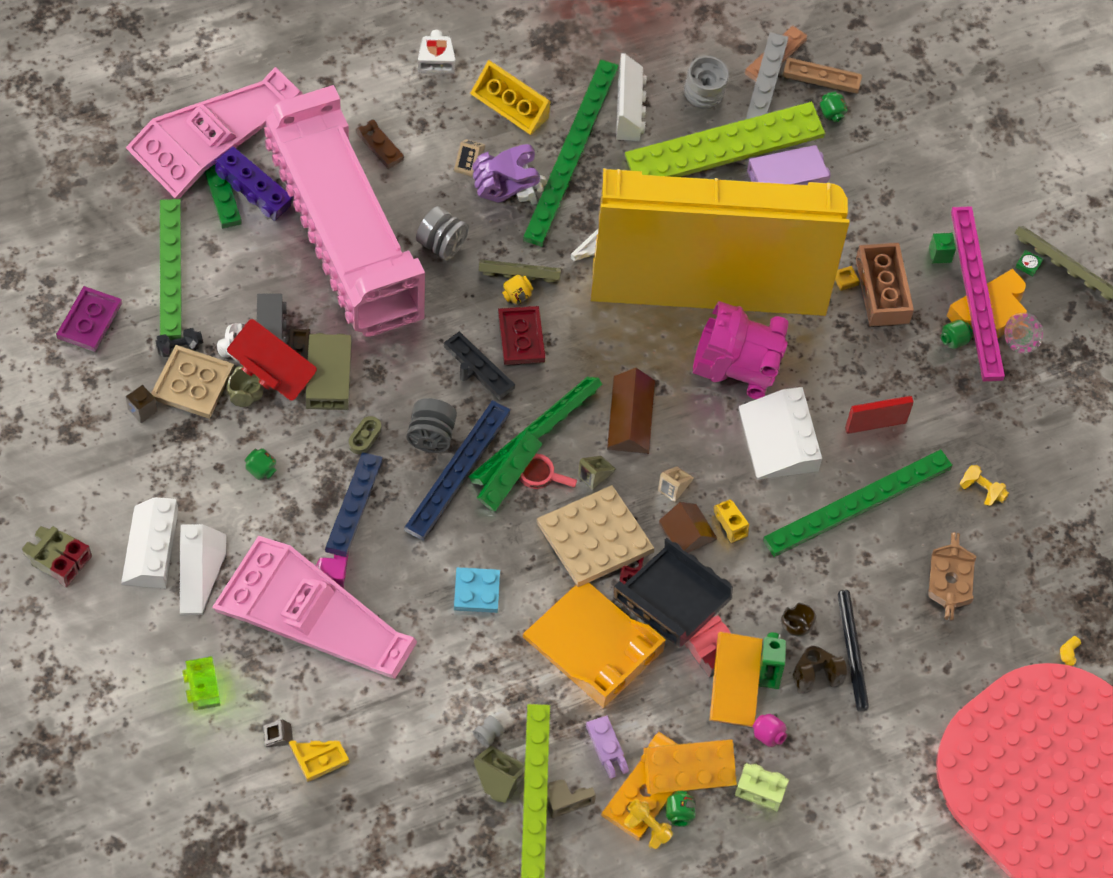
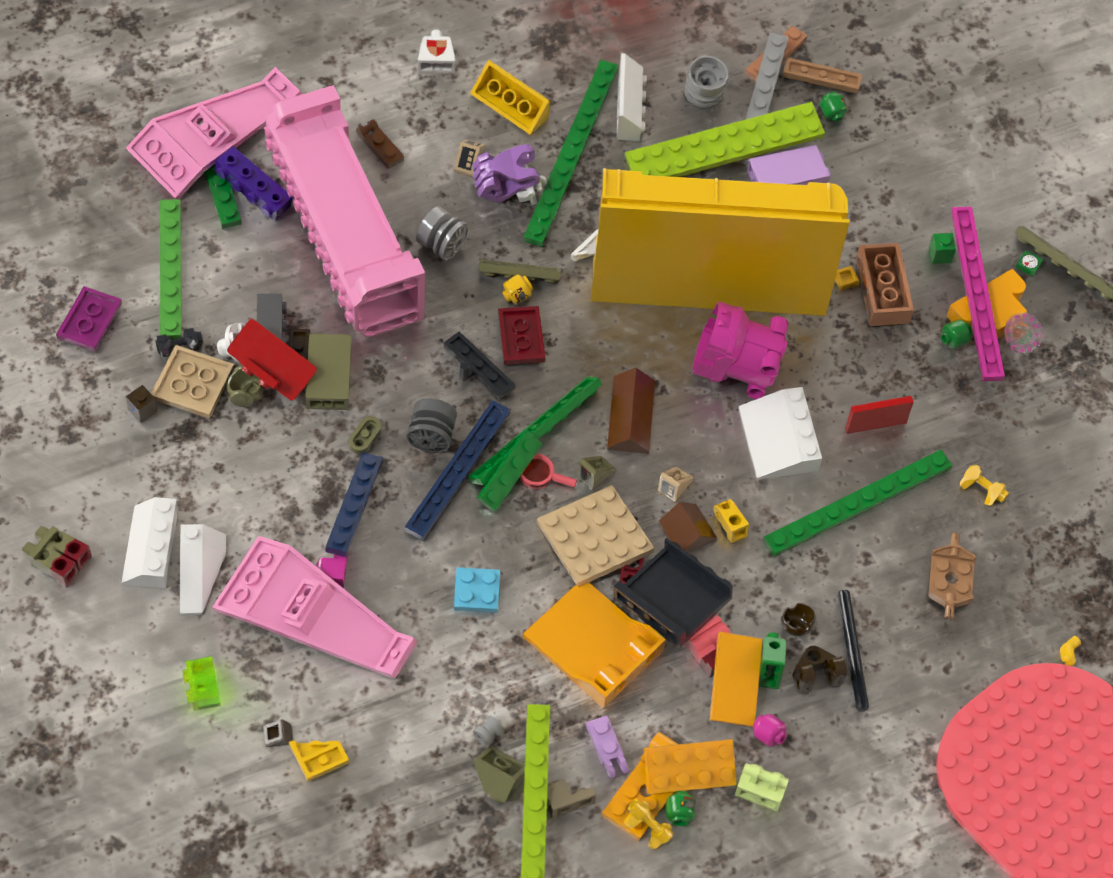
(260, 464): green head -> none

